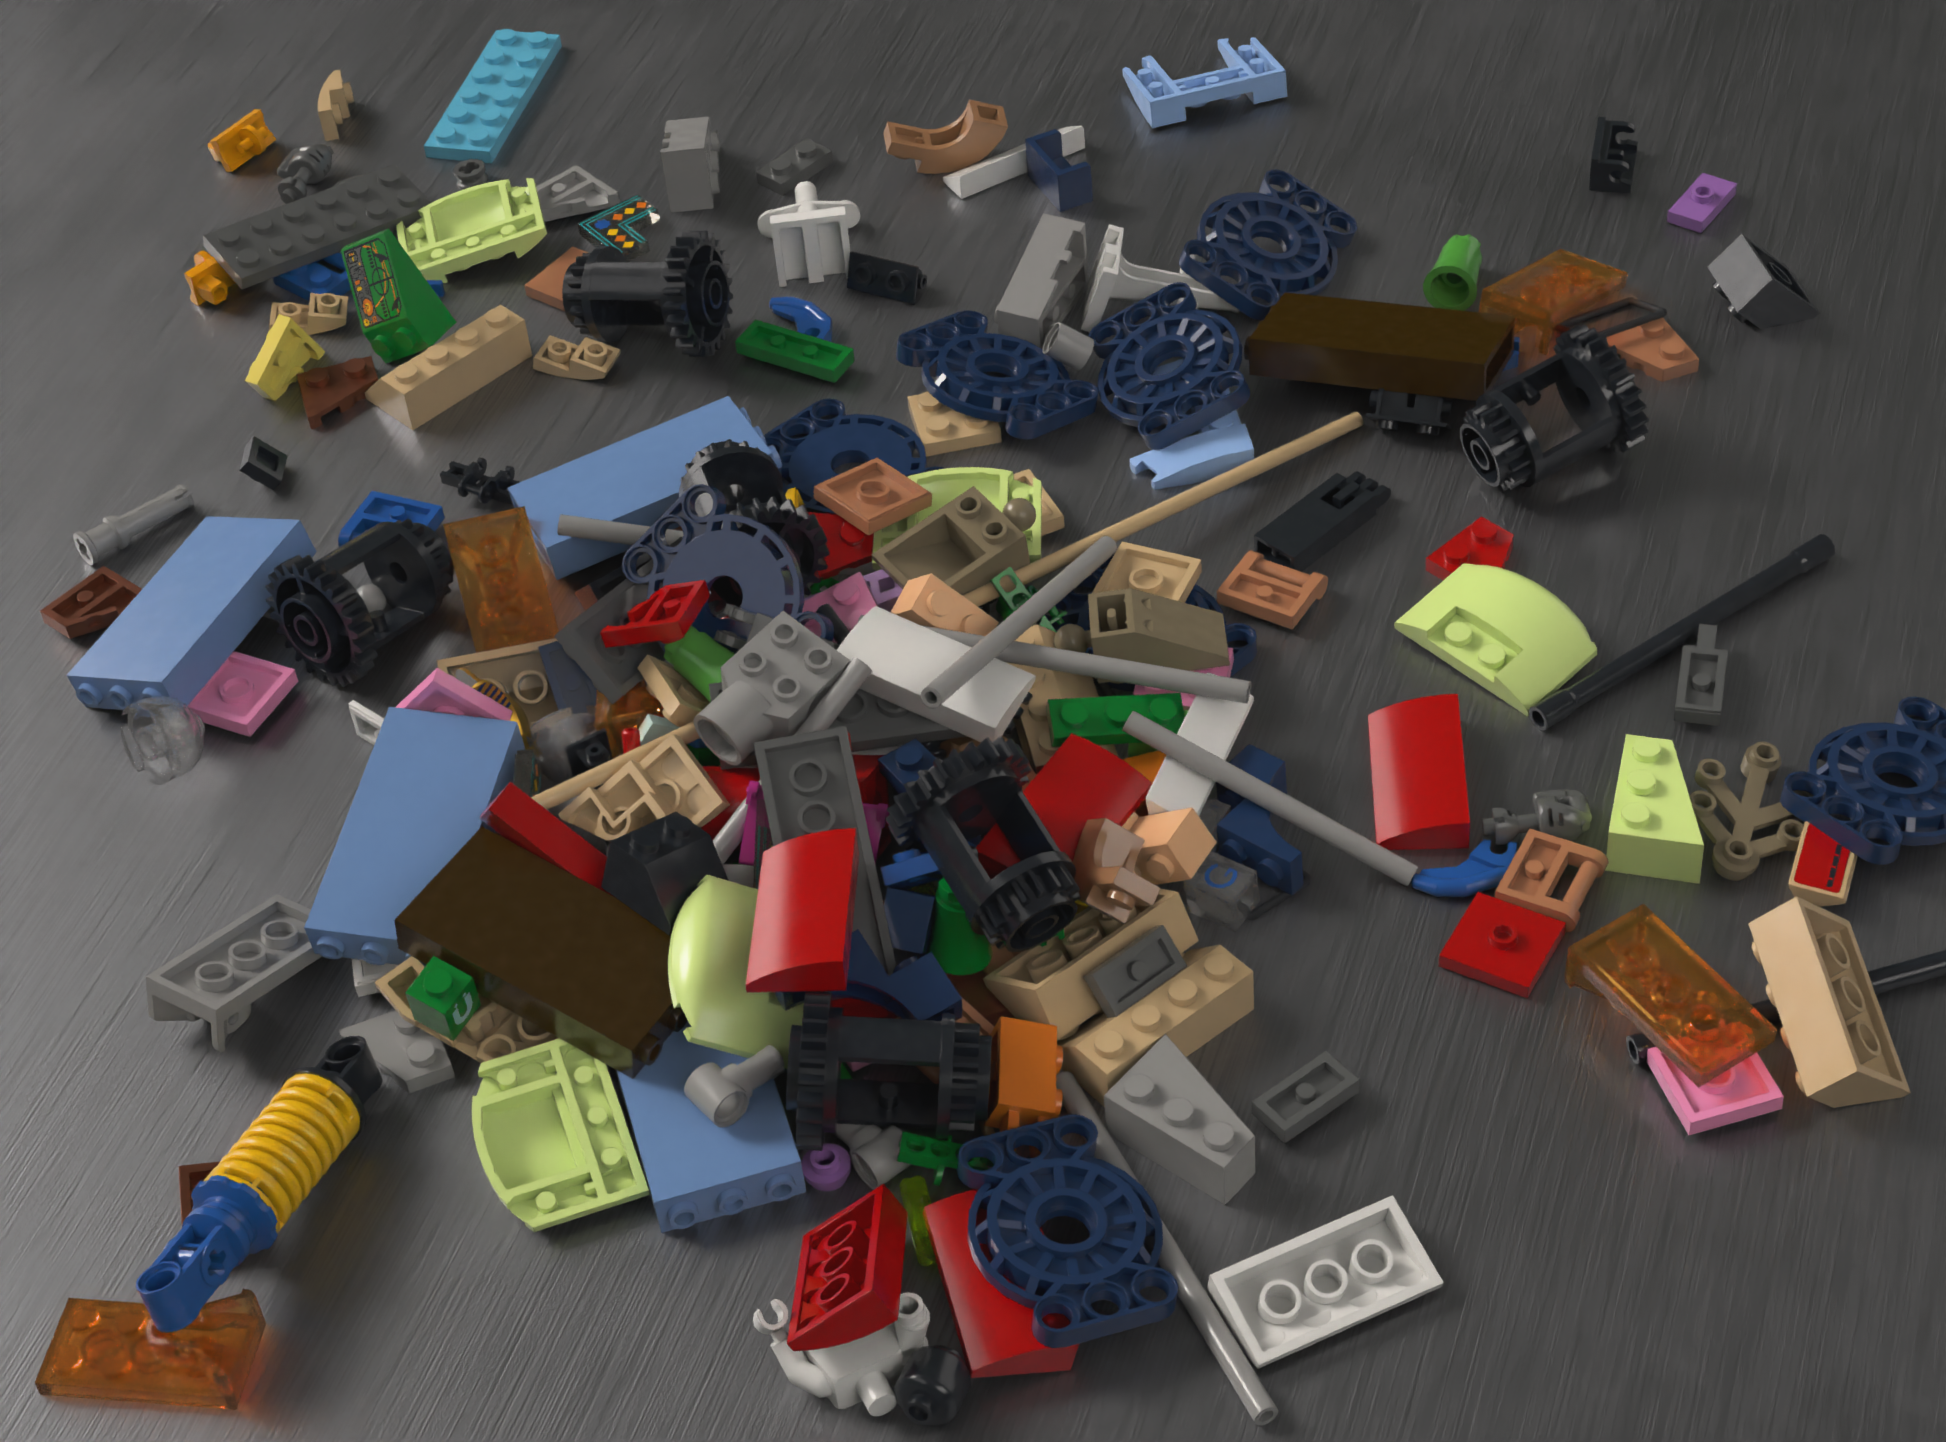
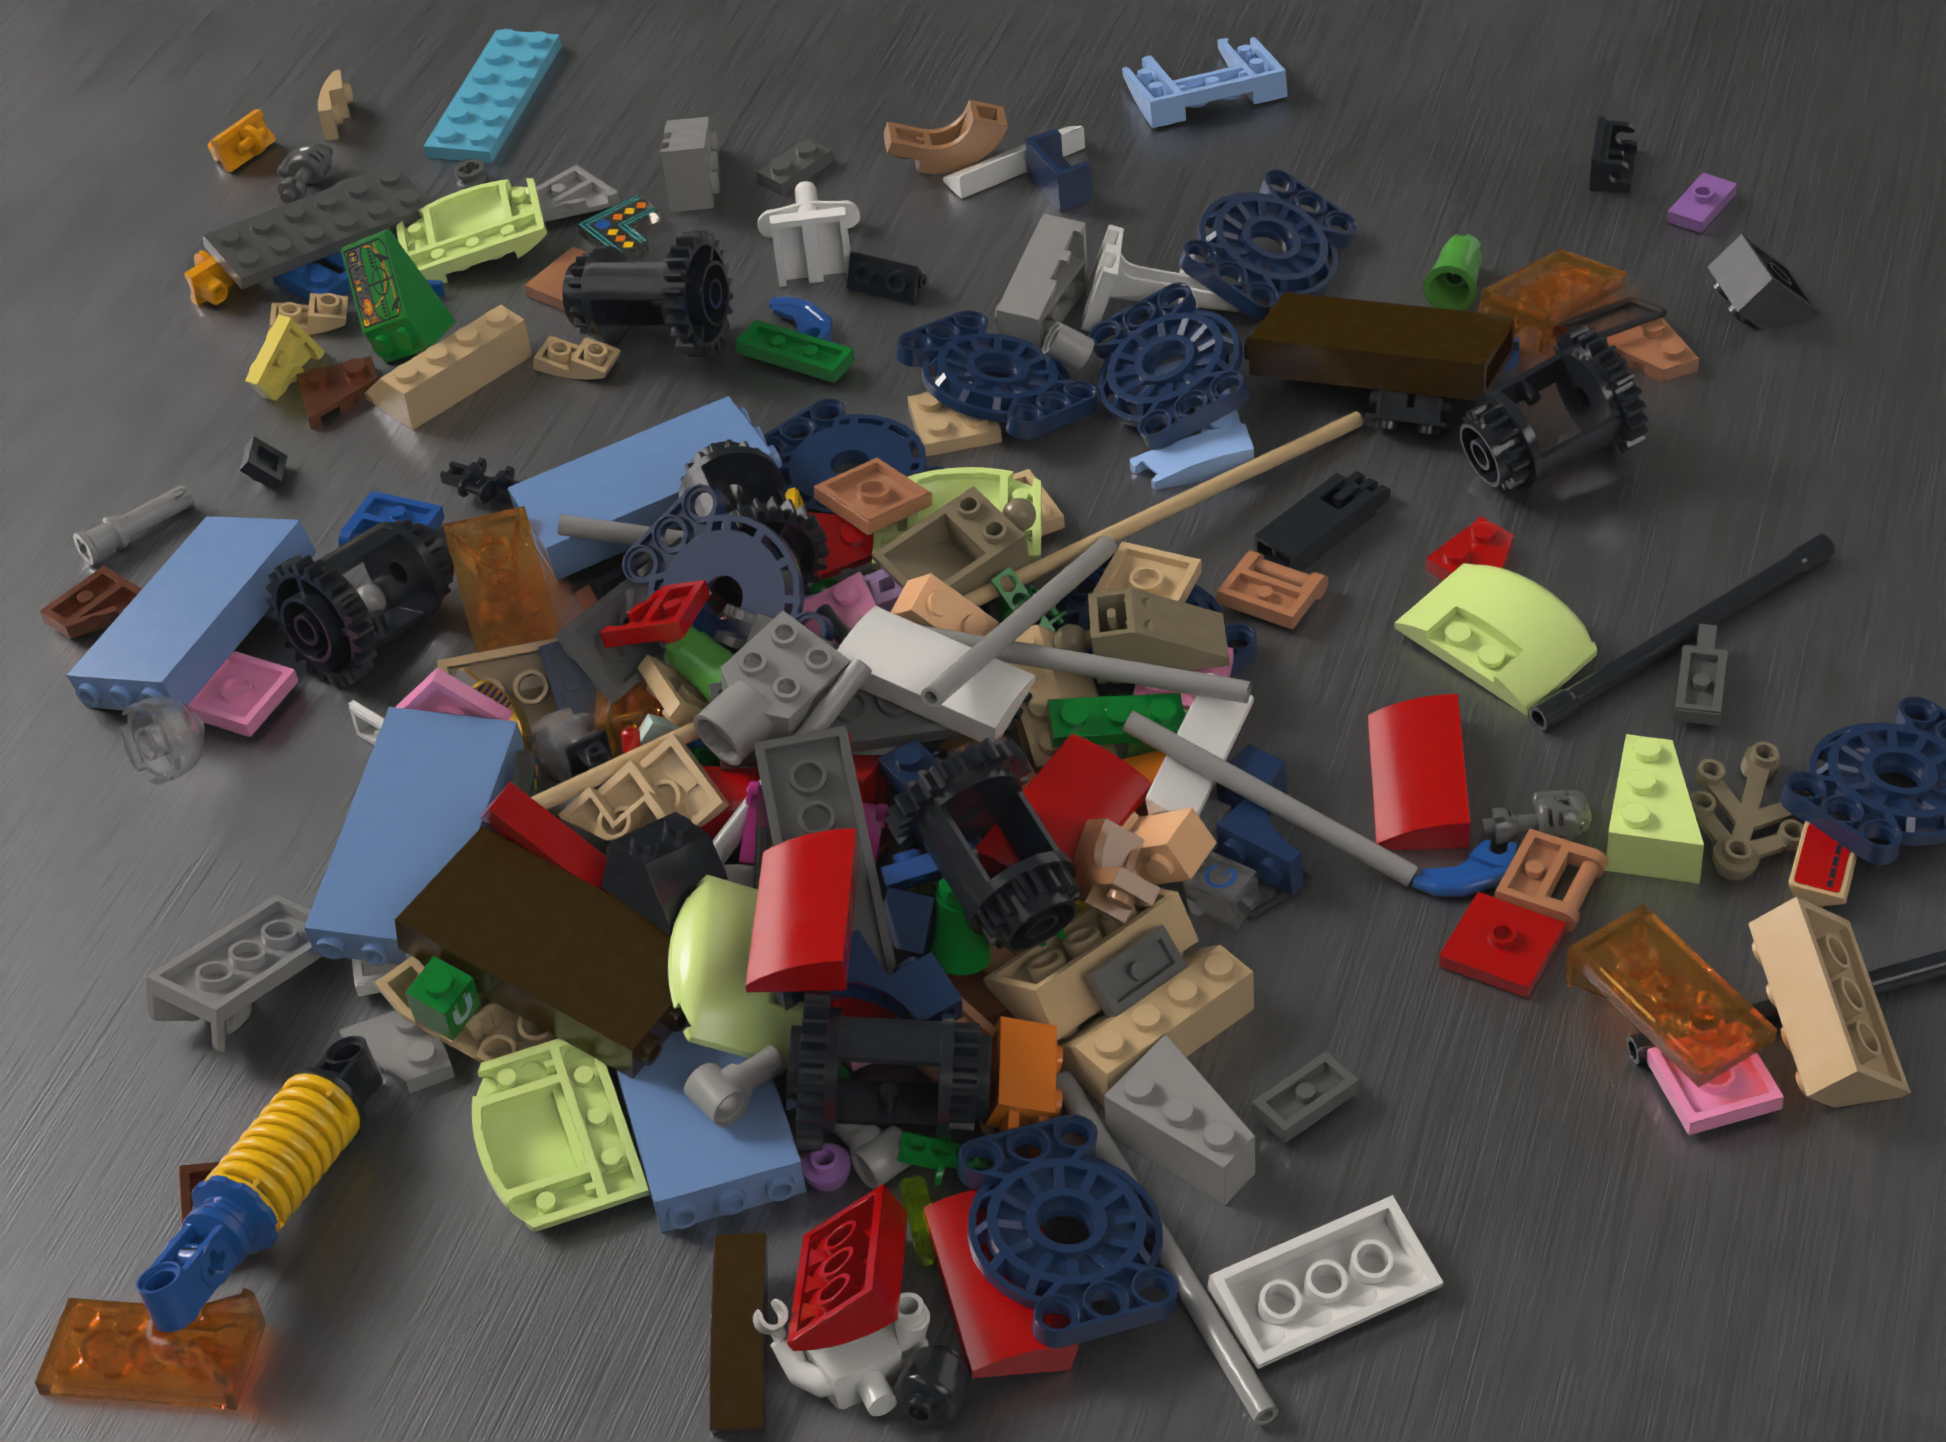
(736, 1346): none -> dark brown slope

